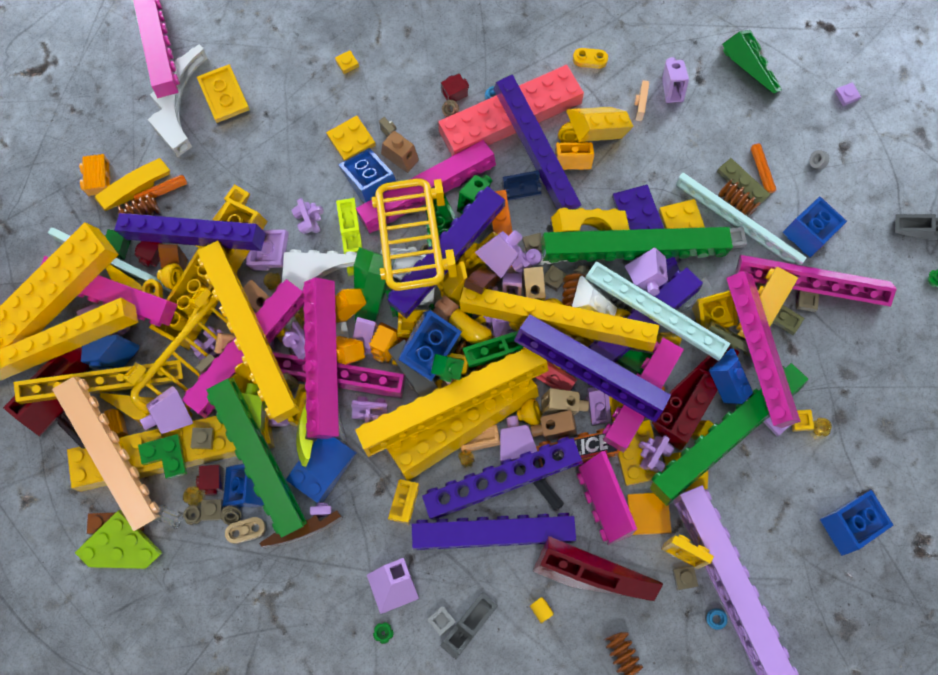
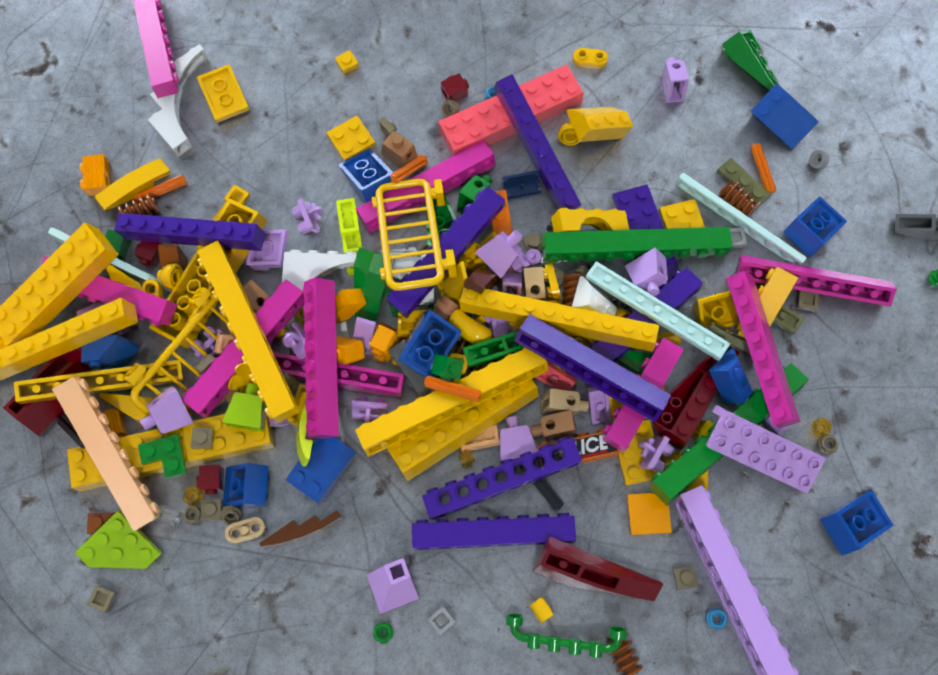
(101, 598): none -> dark tan plate
(256, 457): green brick -> none
(272, 280): clear yellow plate -> none
(321, 510): lavender plate -> none
(404, 501): yellow hinge -> none
(409, 169): none -> orange axle
(453, 388): none -> orange axle
(468, 625): dark grey slope -> none
(530, 412): yellow brick -> none
(553, 289): none -> yellow plate
(575, 155): light orange brick -> none
(575, 645): none -> green bar
(606, 499): dark pink slope -> none
(641, 99): light nougat plate -> none
(682, 549): yellow plate -> none
(764, 450): none -> lavender bracket
(784, 116): none -> blue slope
(806, 421): yellow plate -> none
(831, 440): none -> dark tan plate
(847, 94): lavender plate -> none

